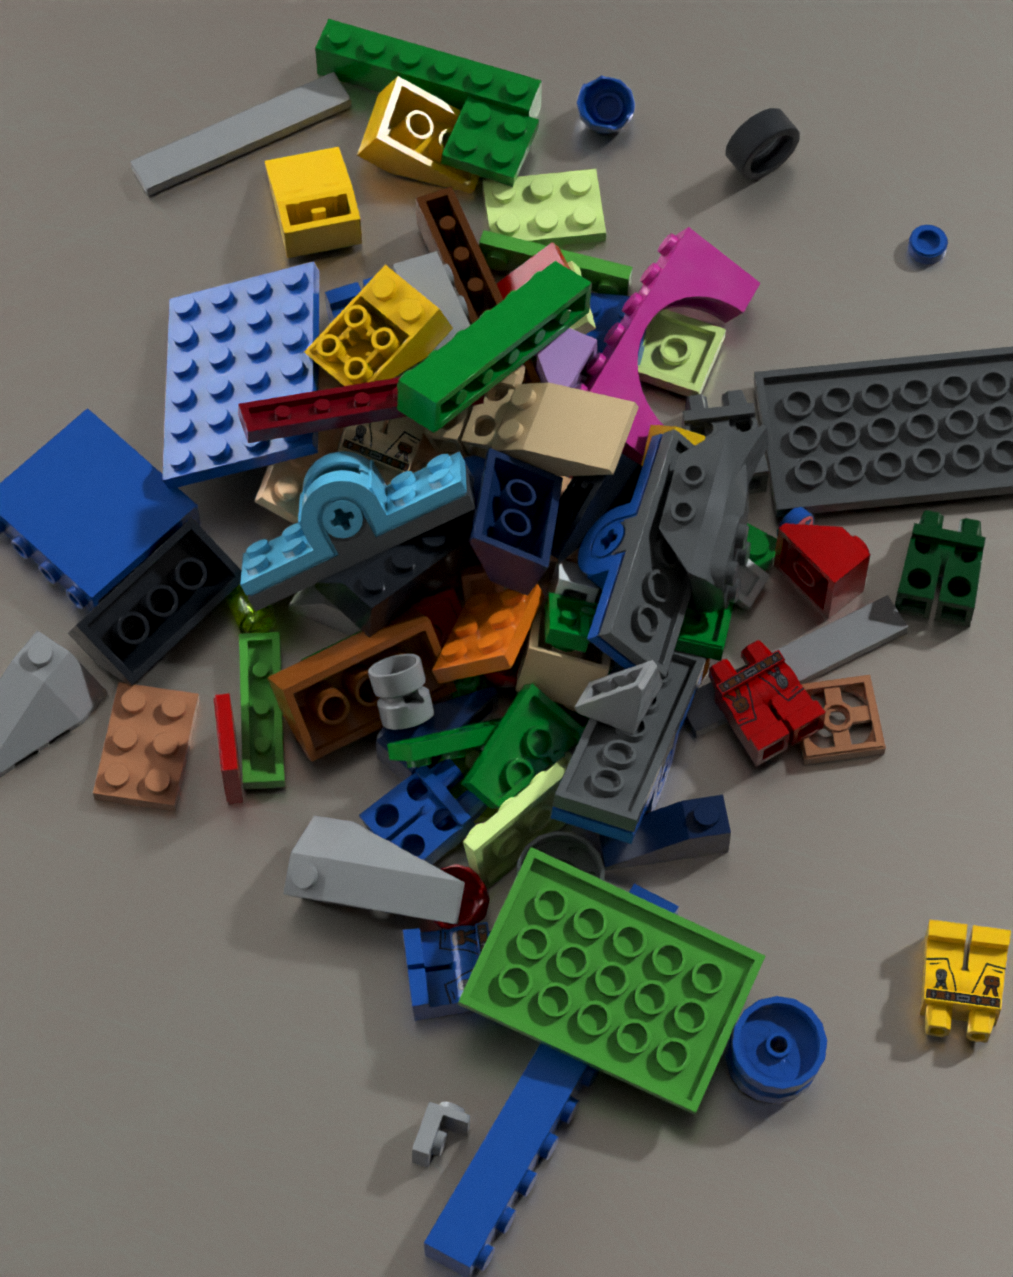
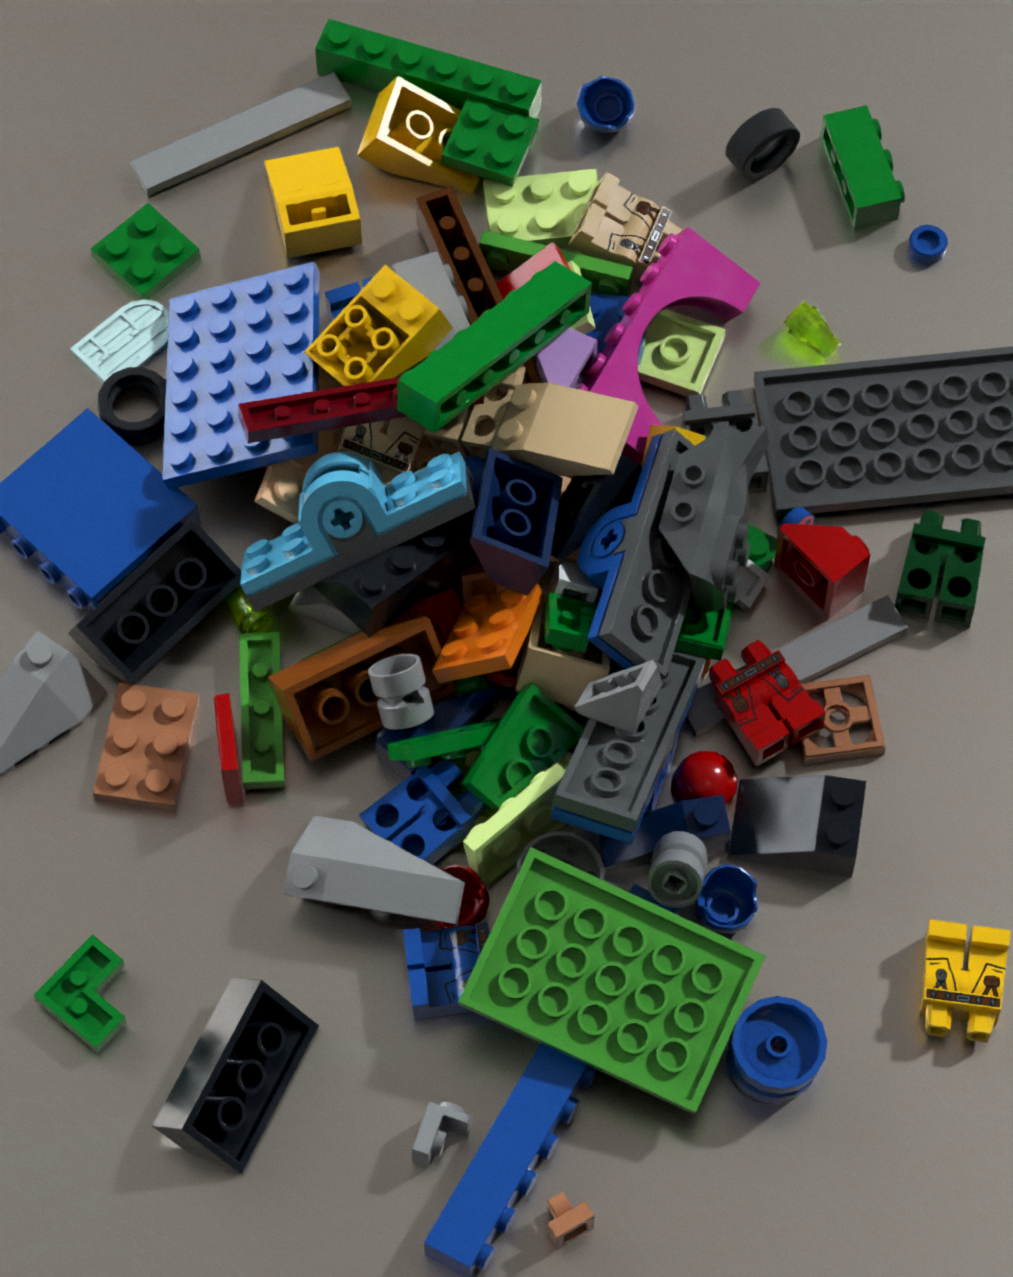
(74, 997): none -> green plate
(125, 339): none -> light aqua window
(133, 380): none -> black tyre
(145, 252): none -> green plate
(236, 1074): none -> black slope
(567, 1222): none -> nougat tile
(622, 227): none -> tan hips
(677, 869): none -> light grey wheel
(704, 776): none -> red hair
(727, 899): none -> blue hair
(799, 822): none -> black slope
(812, 329): none -> clear neon green cone
(862, 166): none -> green brick

